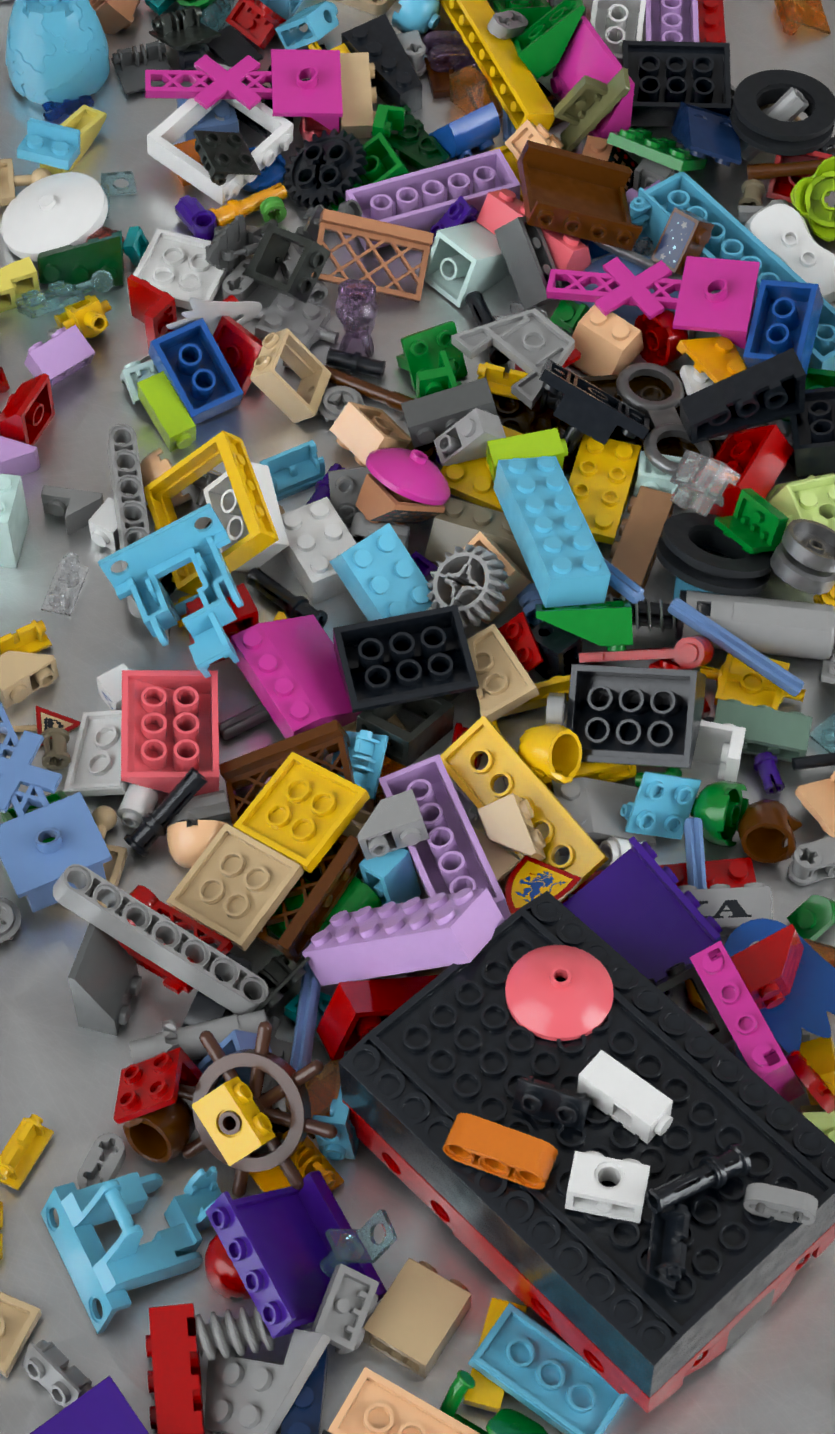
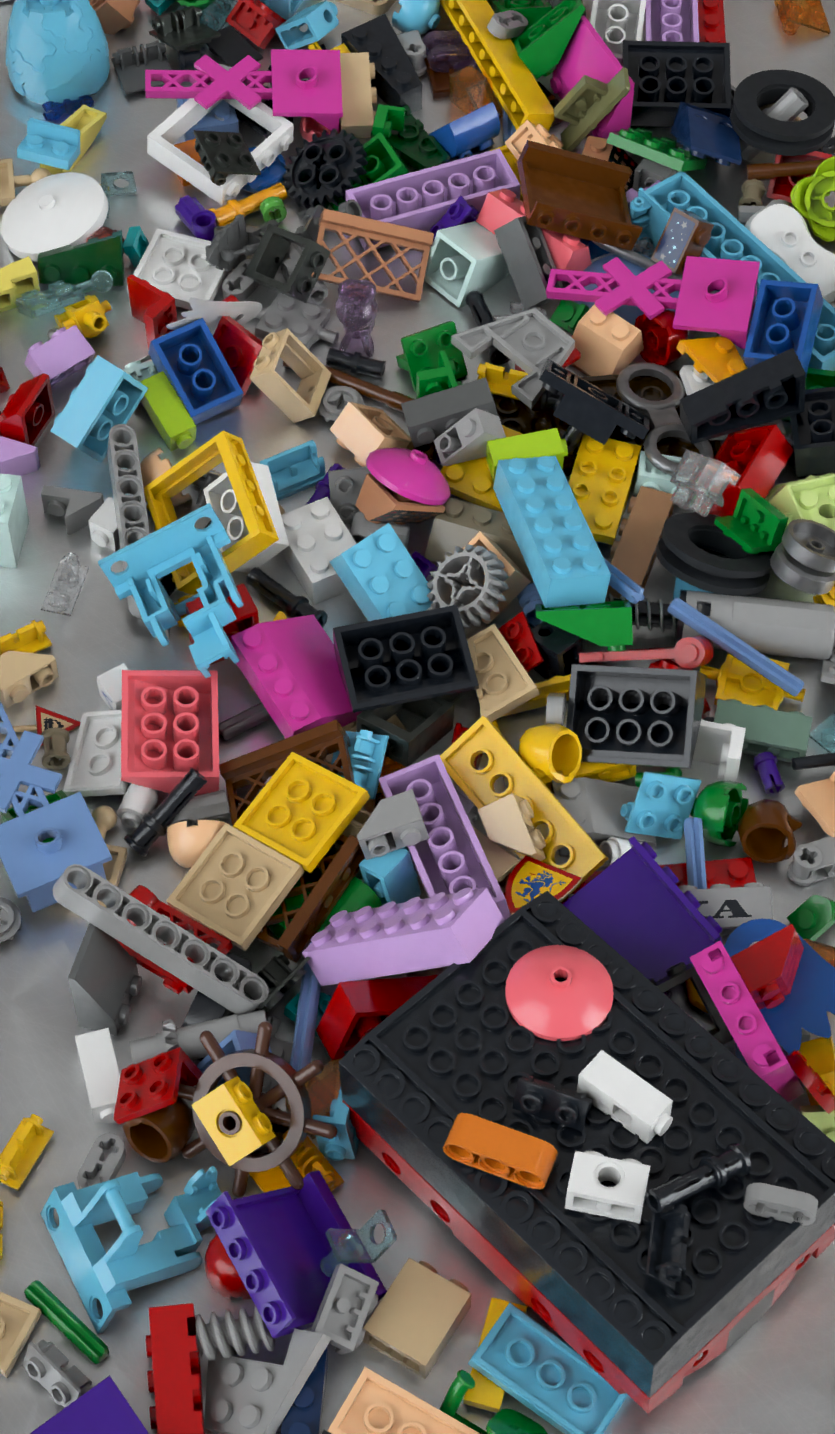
(67, 1322): none -> green axle
(98, 403): none -> medium azure brick
(99, 1072): none -> white brick

